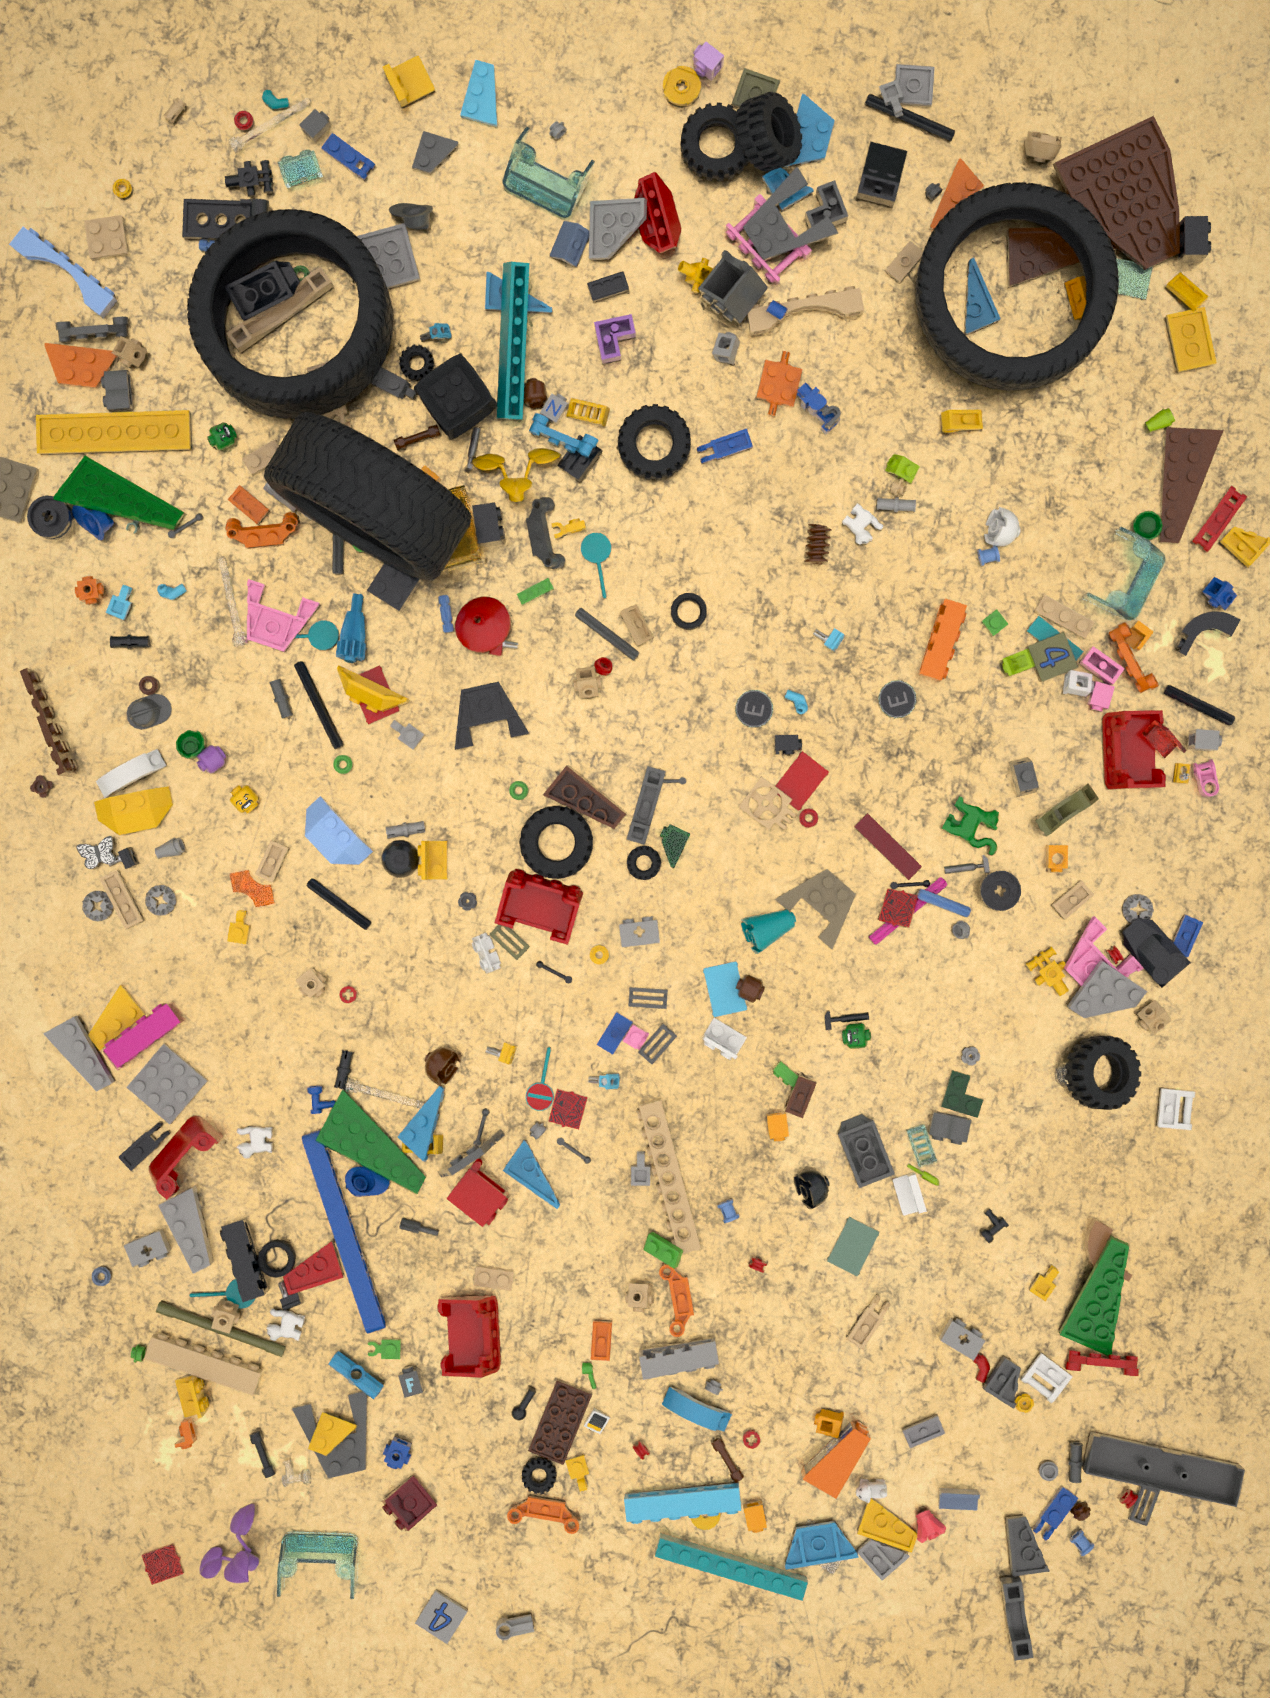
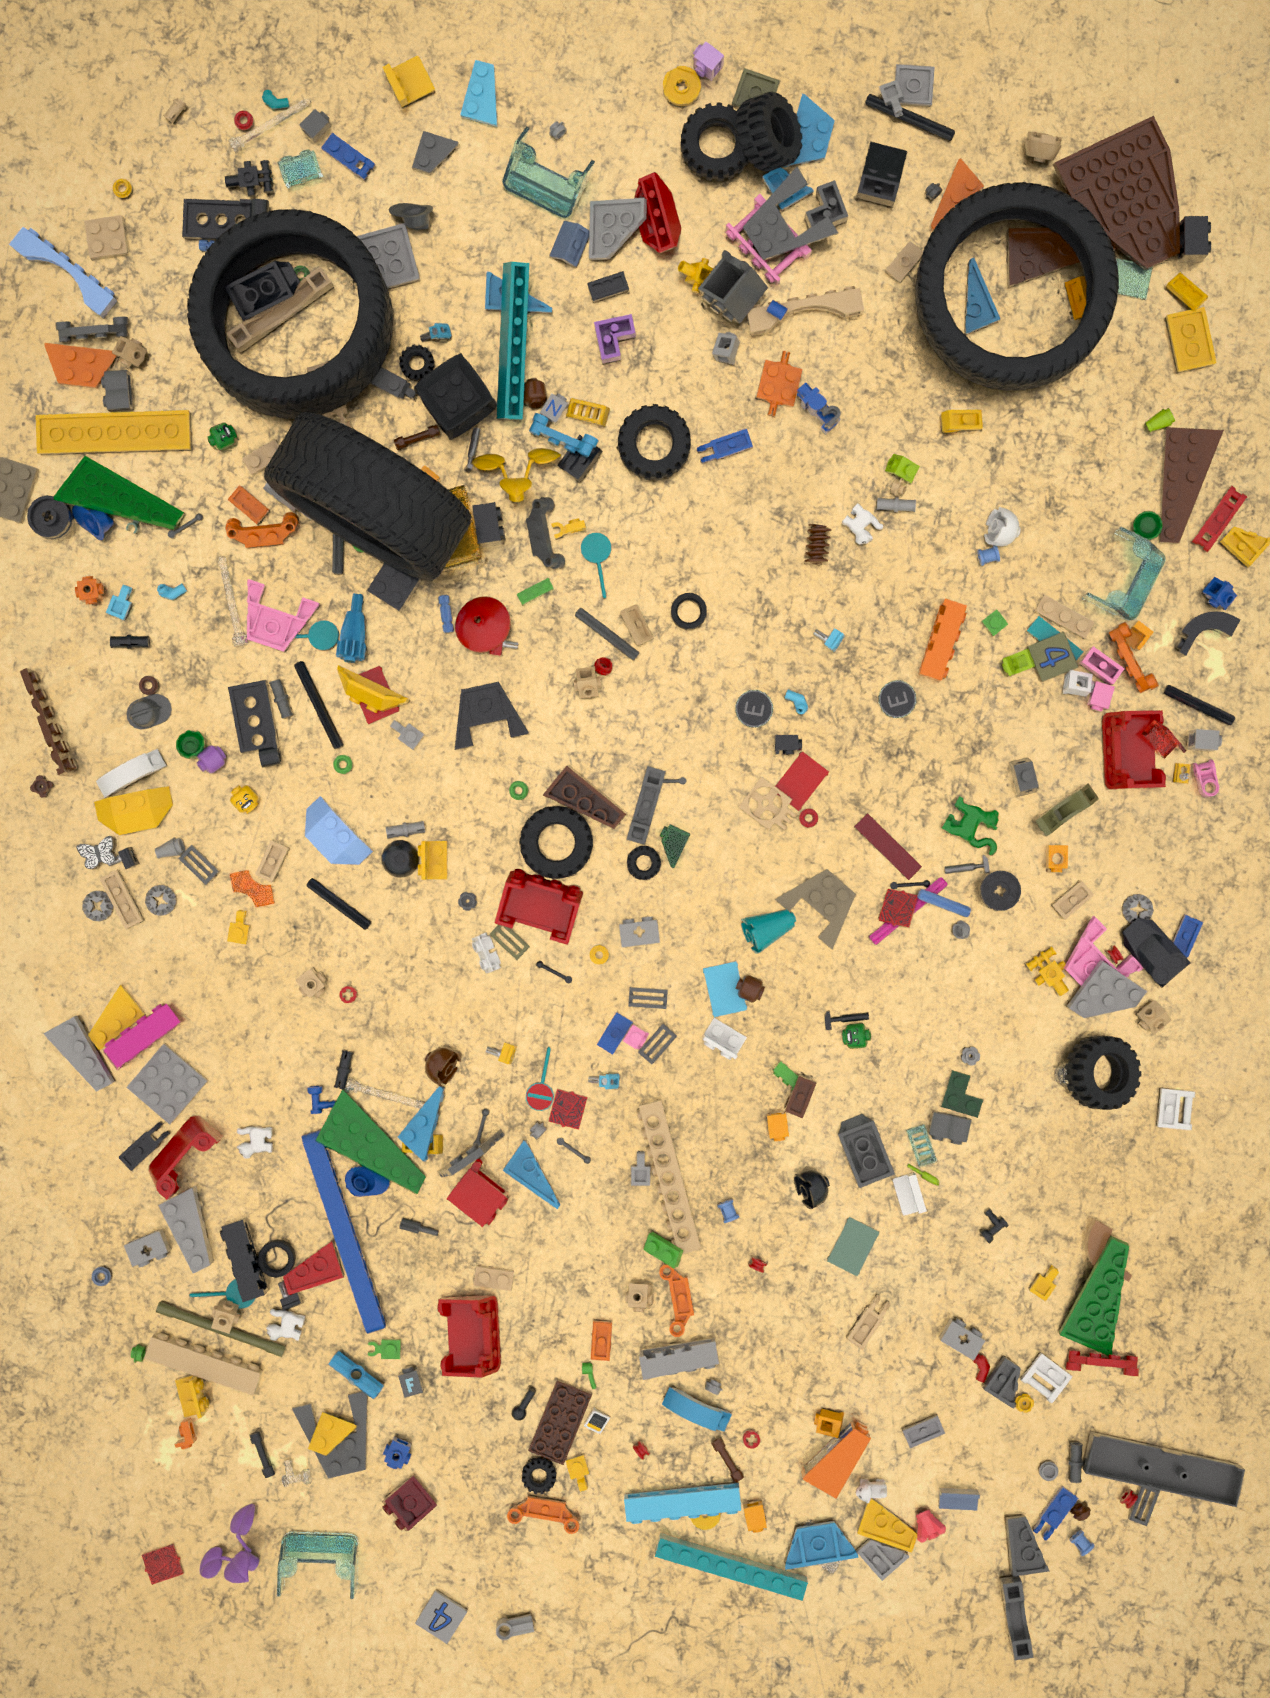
(204, 859): none -> dark grey tile
(269, 749): none -> black hinge

